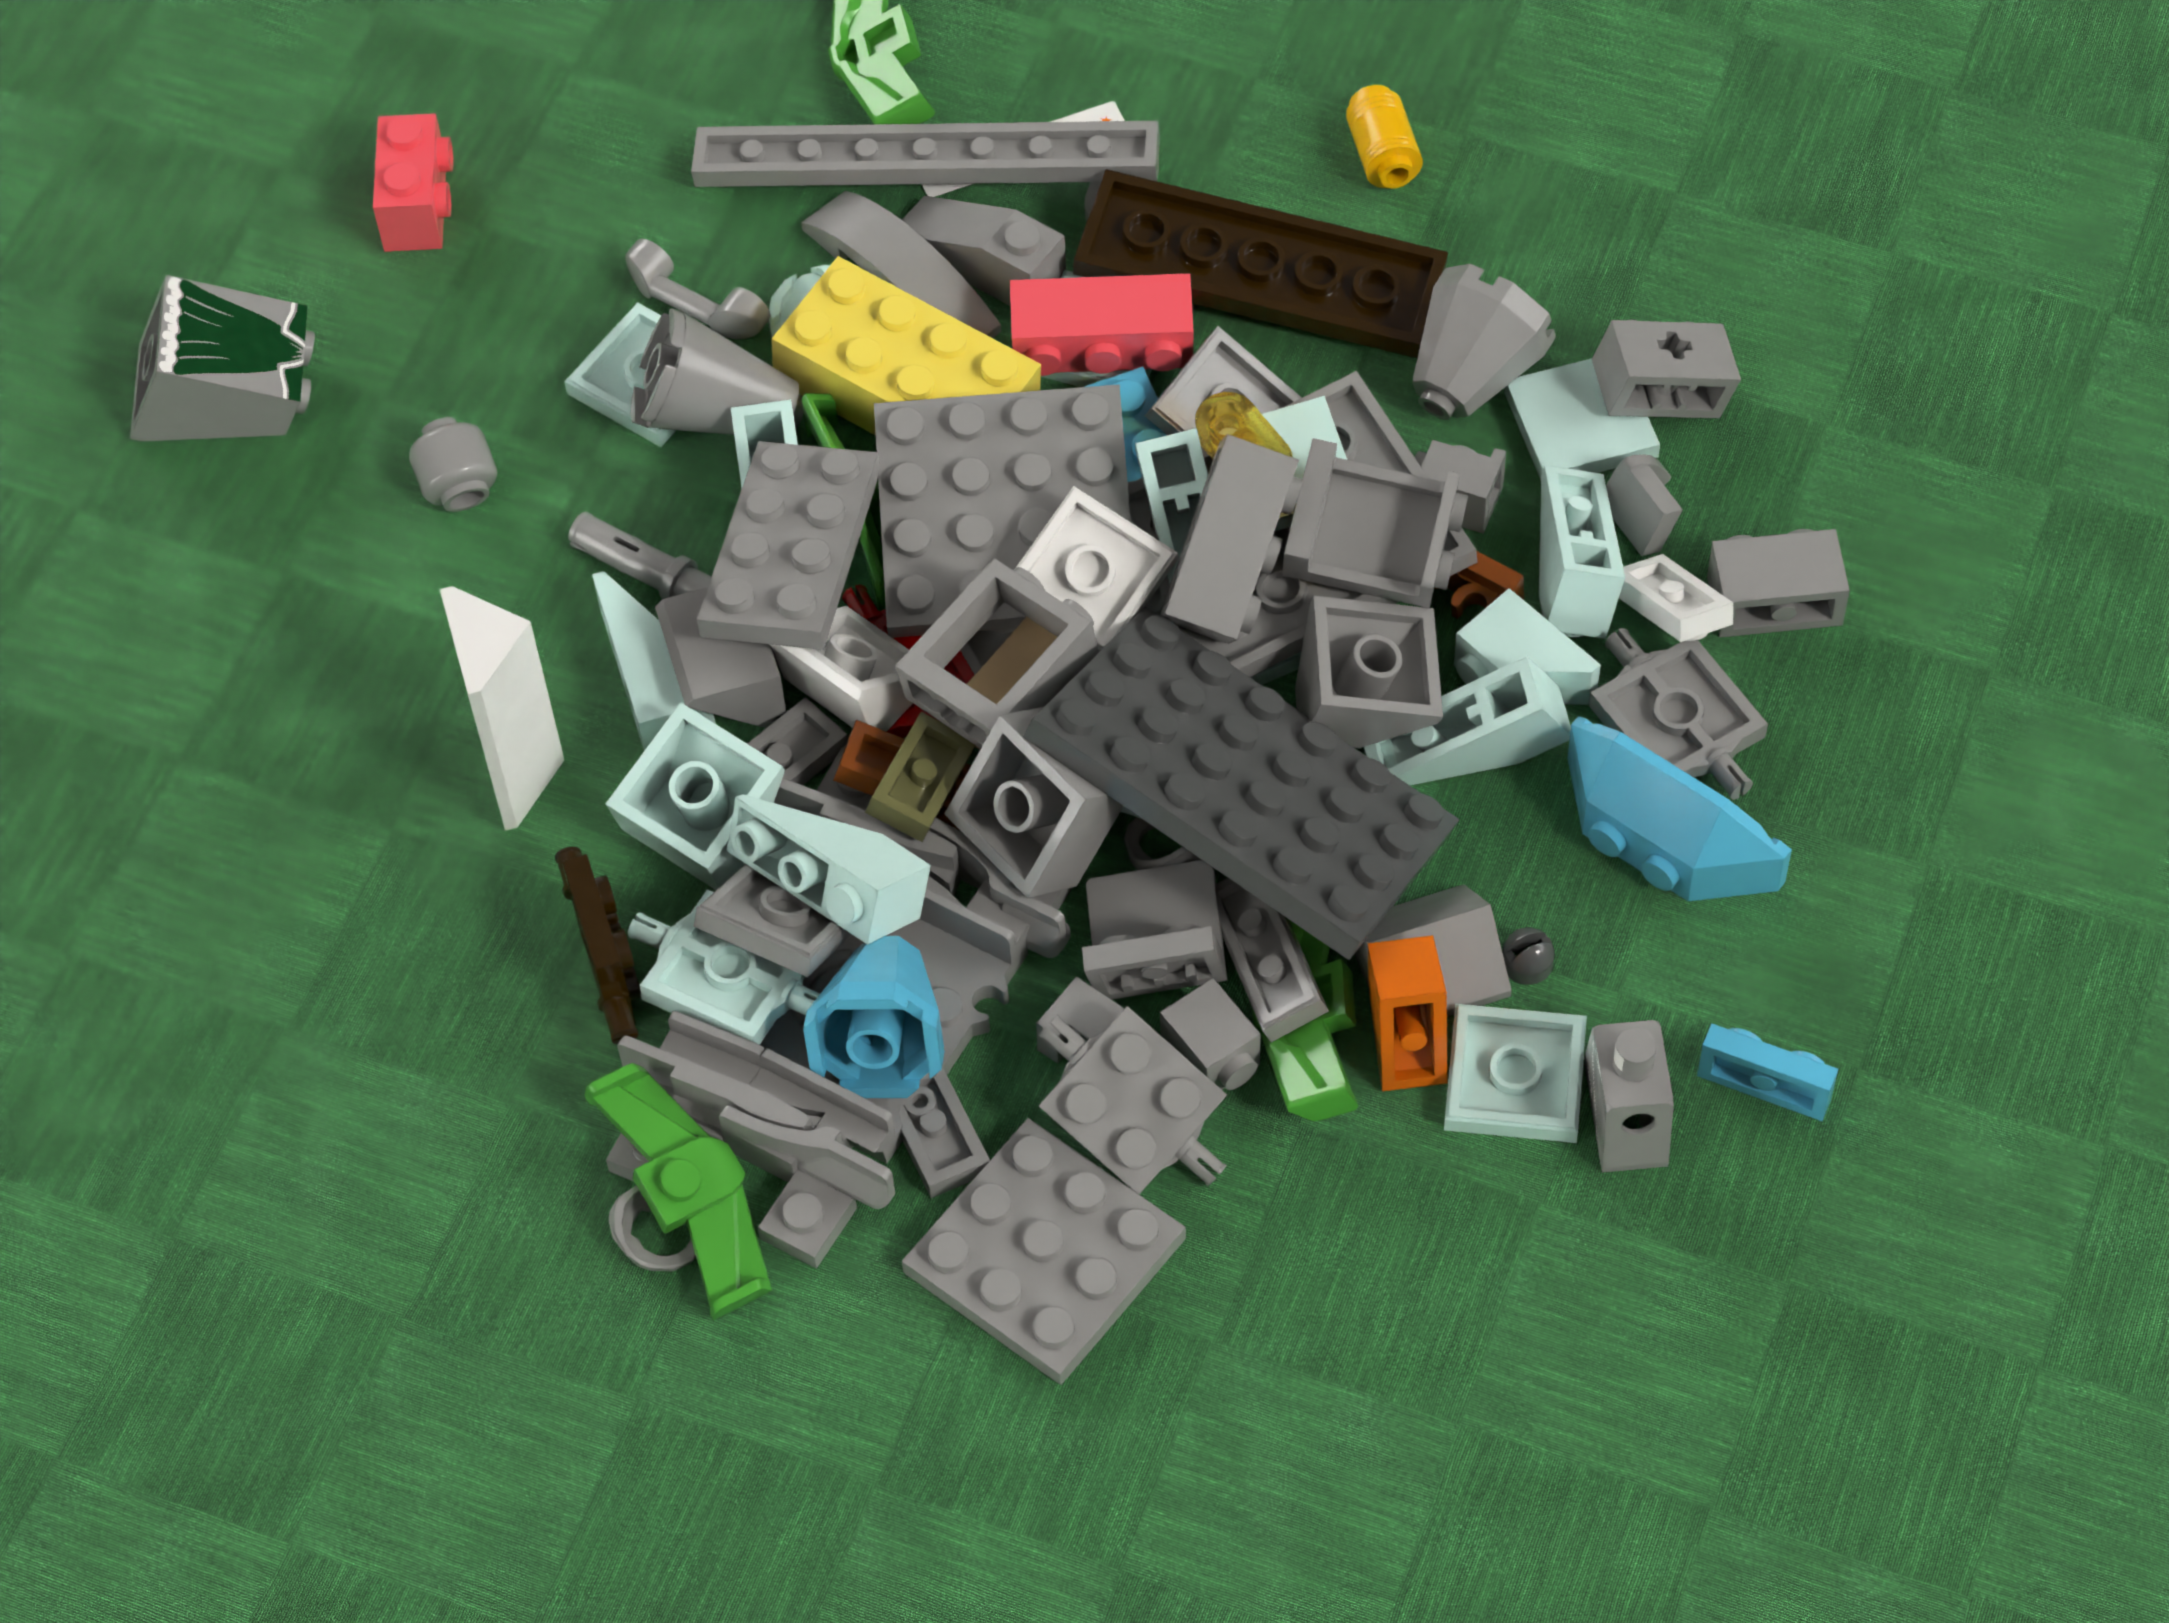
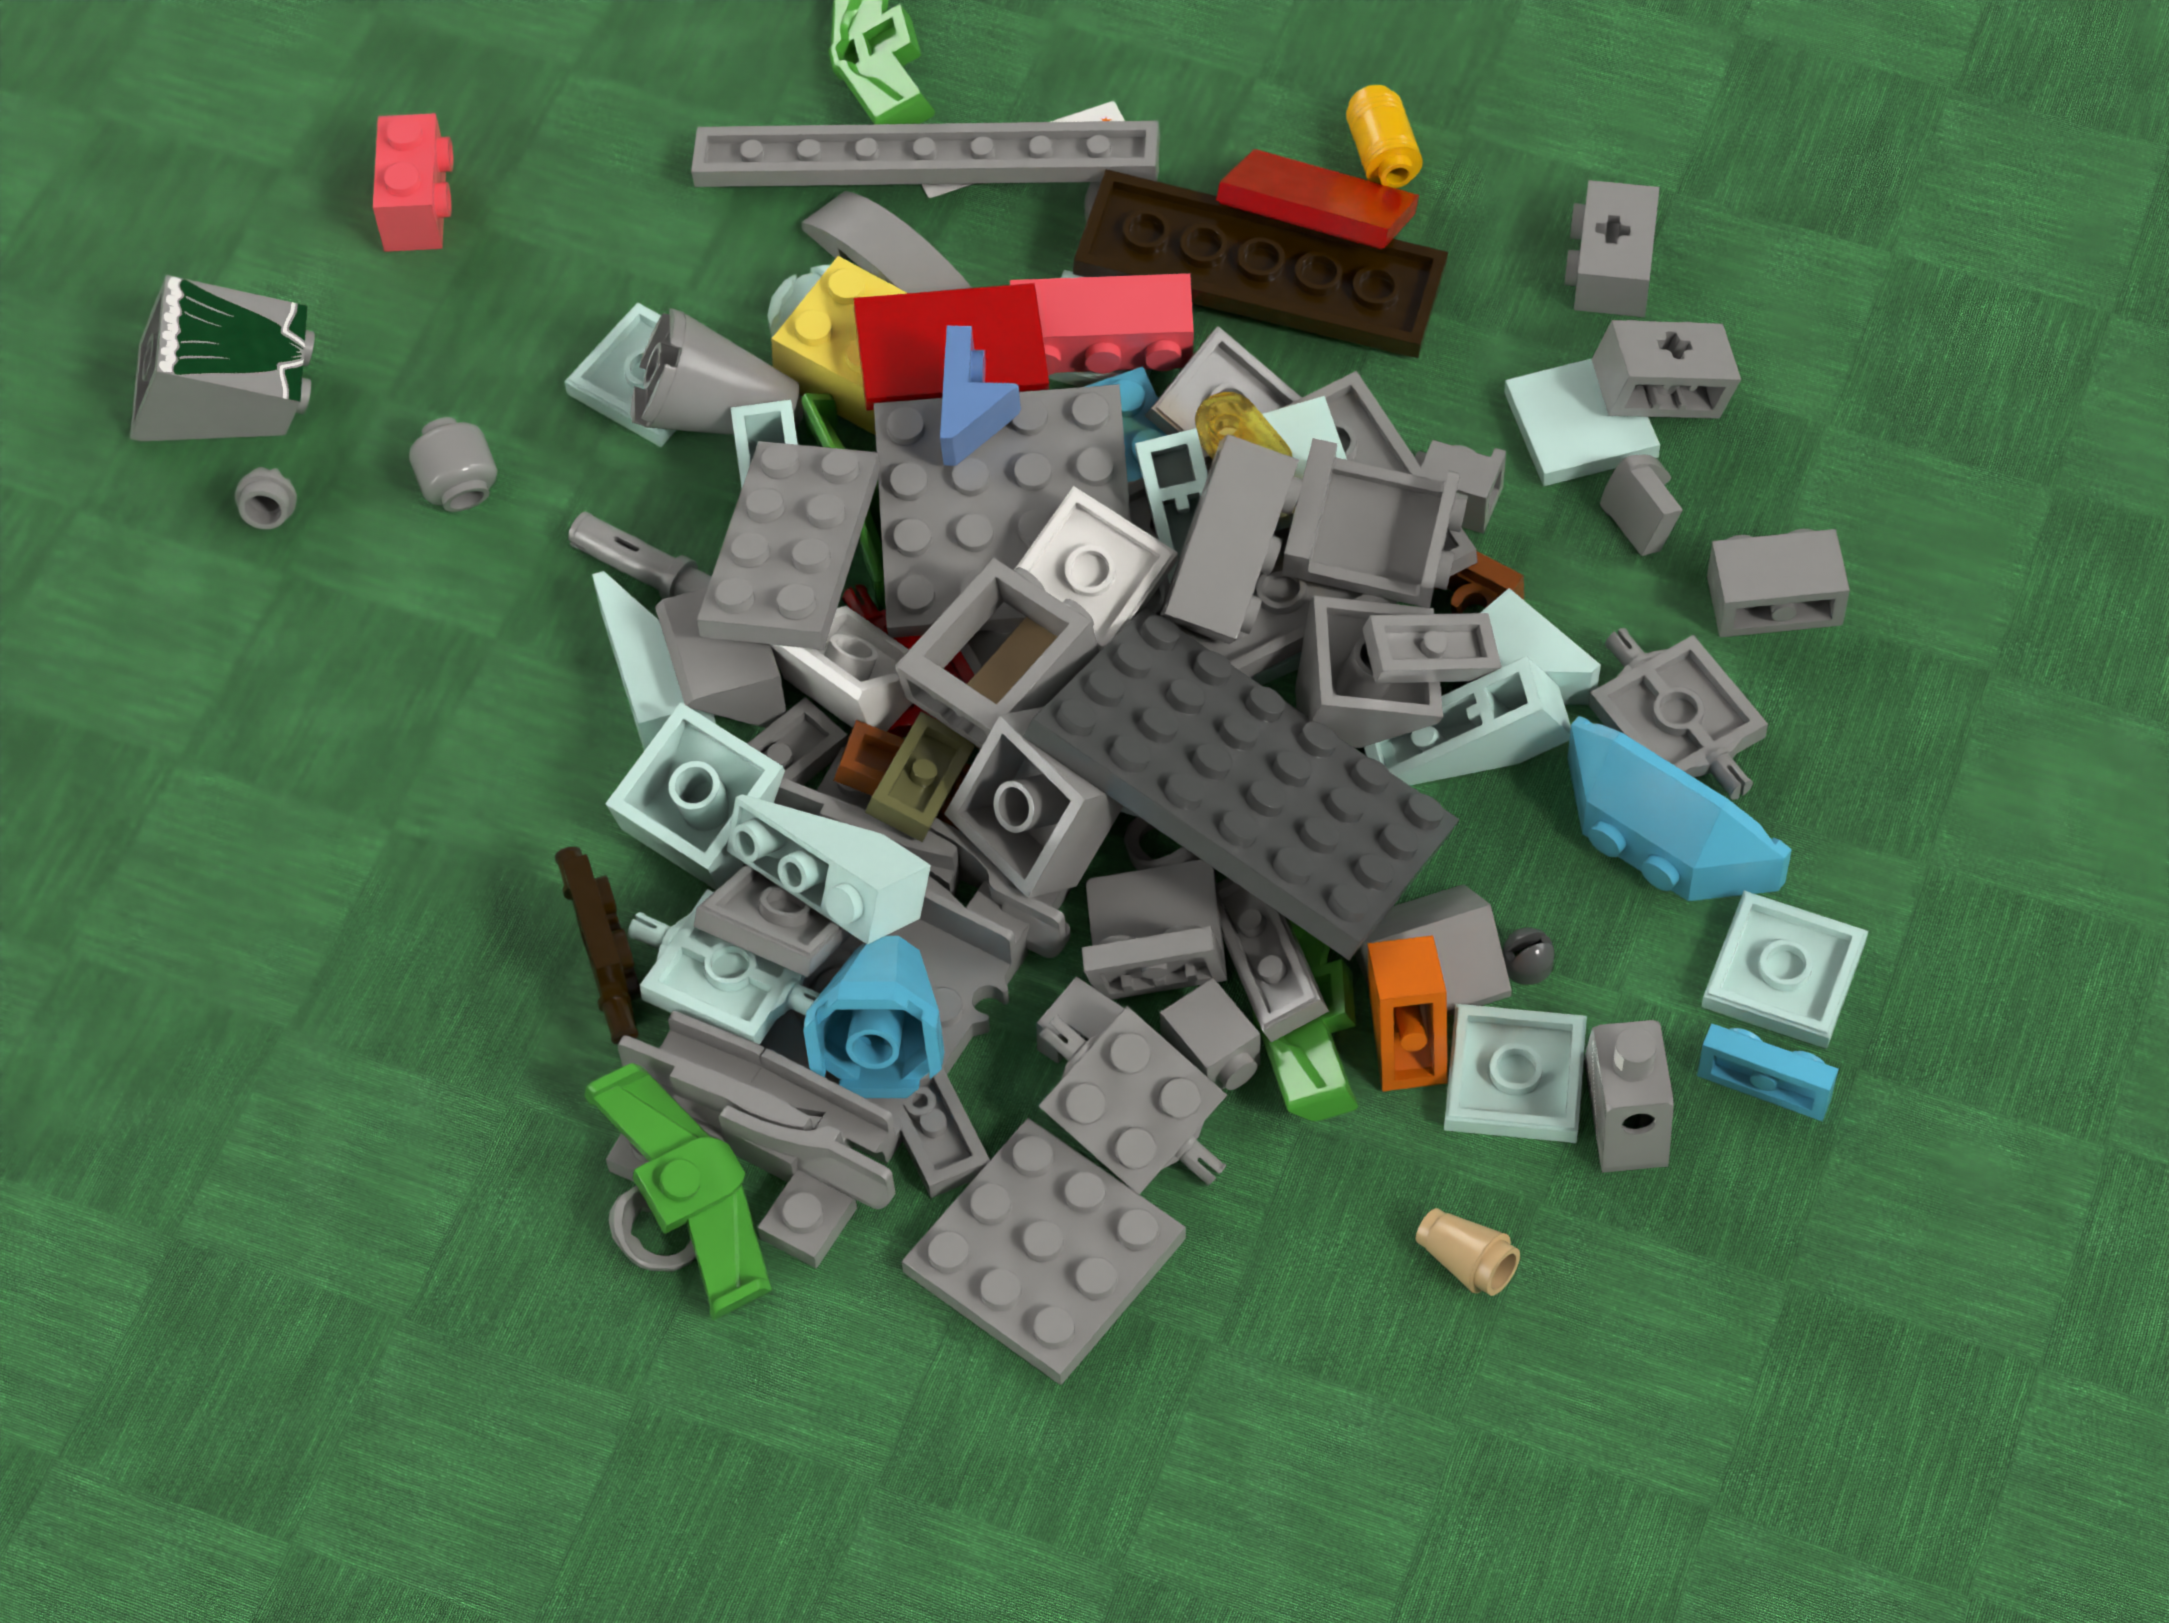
(265, 498): none -> light grey plate
(506, 699): white slope -> none
(737, 317): light grey bar -> none
(905, 339): none -> red tile
(970, 406): none -> medium blue slope
(989, 243): light grey slope -> none
(1317, 198): none -> red tile
(1430, 647): none -> light grey plate
(1470, 1251): none -> tan cone
(1476, 341): light grey cone -> none
(1578, 553): light aqua slope -> none
(1615, 248): none -> light grey brick
(1675, 599): white plate -> none
(1785, 969): none -> light aqua tile

